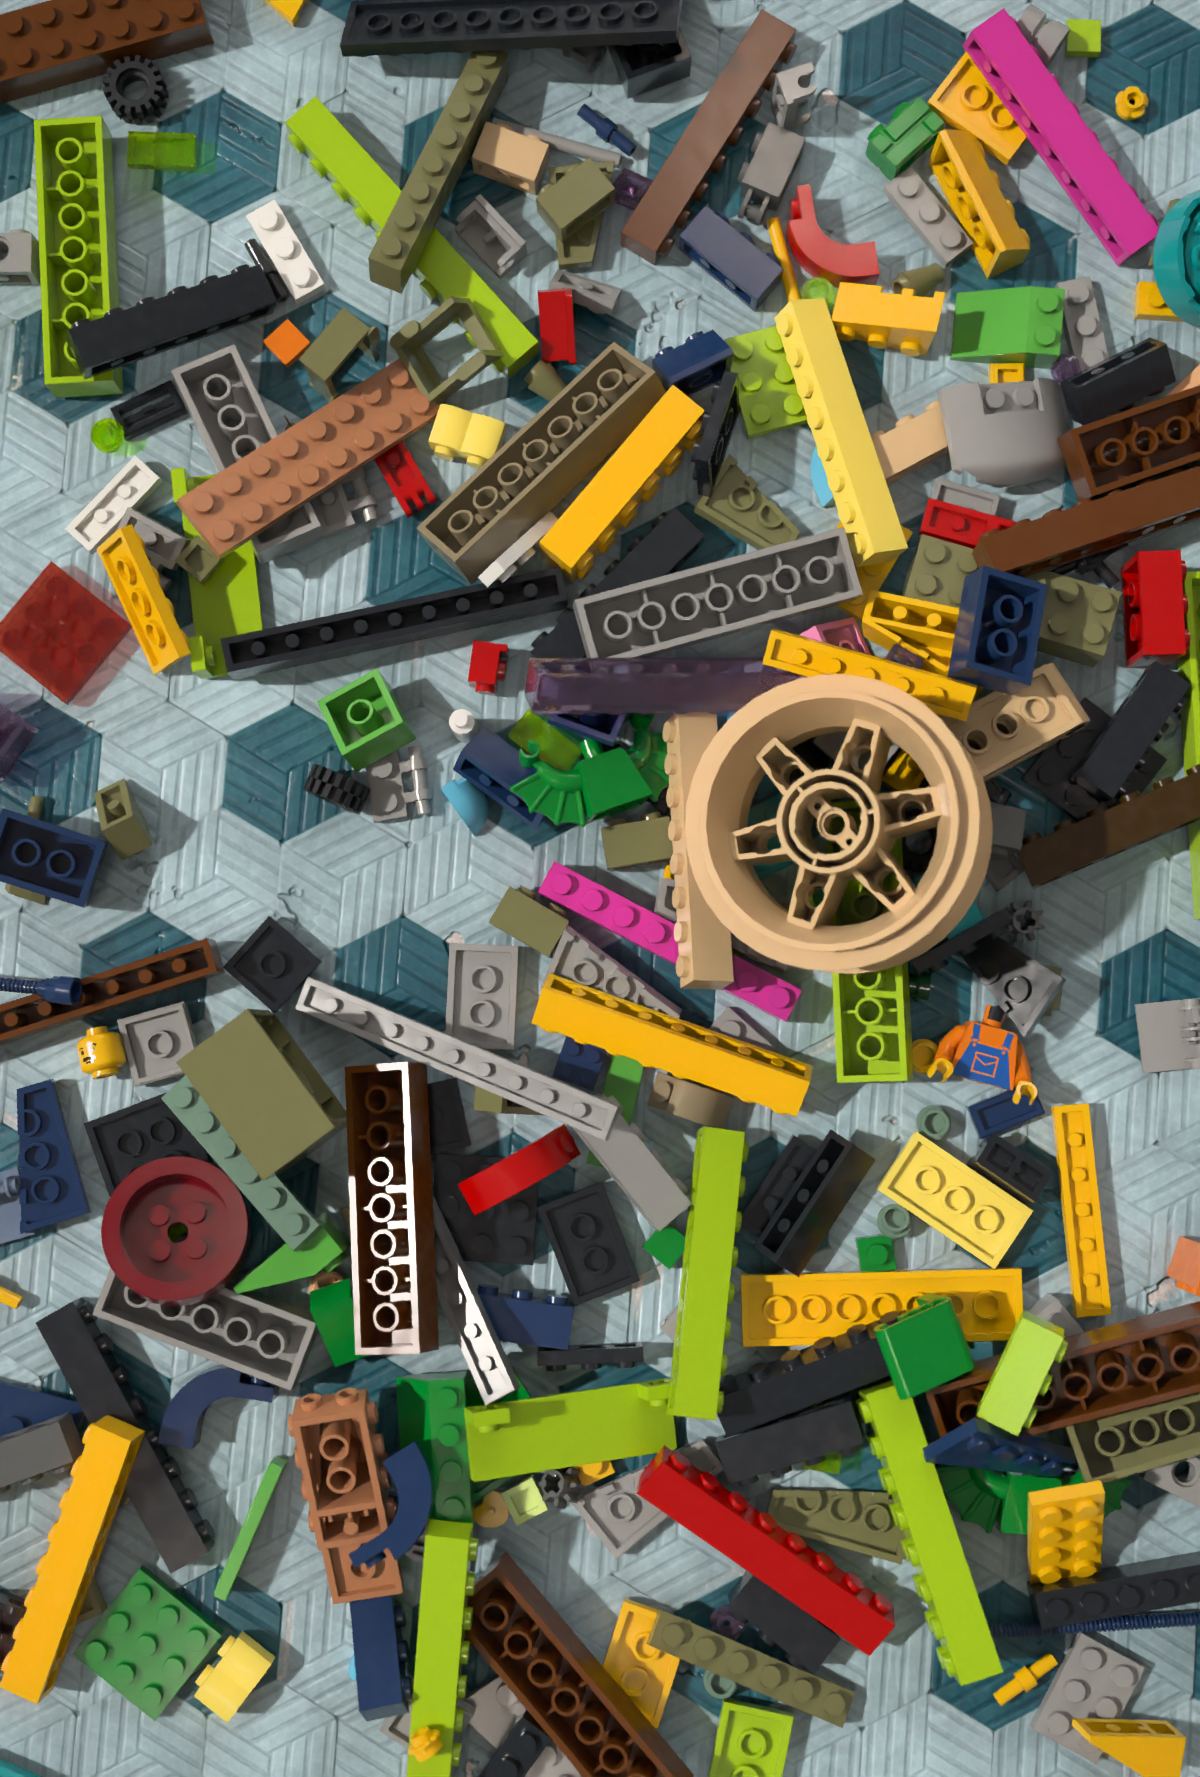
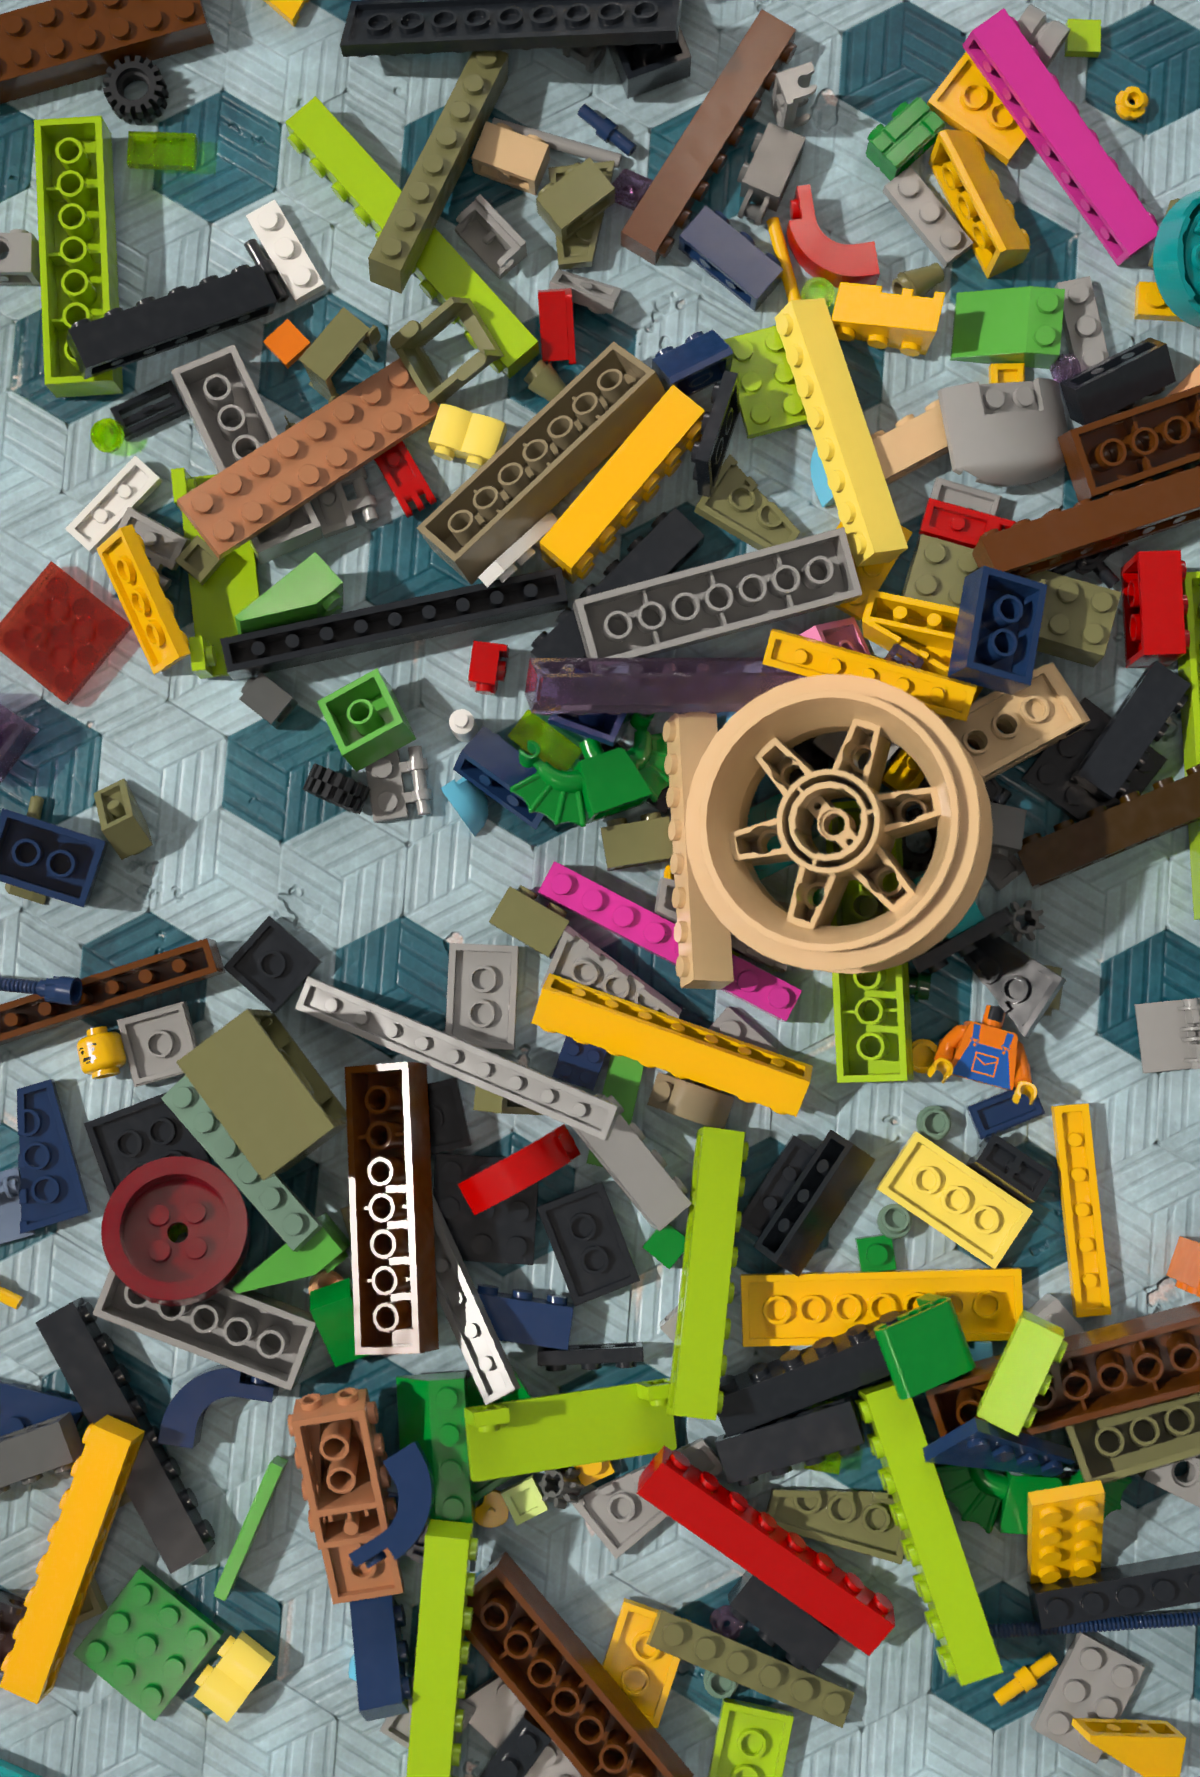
(267, 700): none -> dark grey brick
(301, 595): none -> bright green slope
(425, 1743): yellow plate -> none

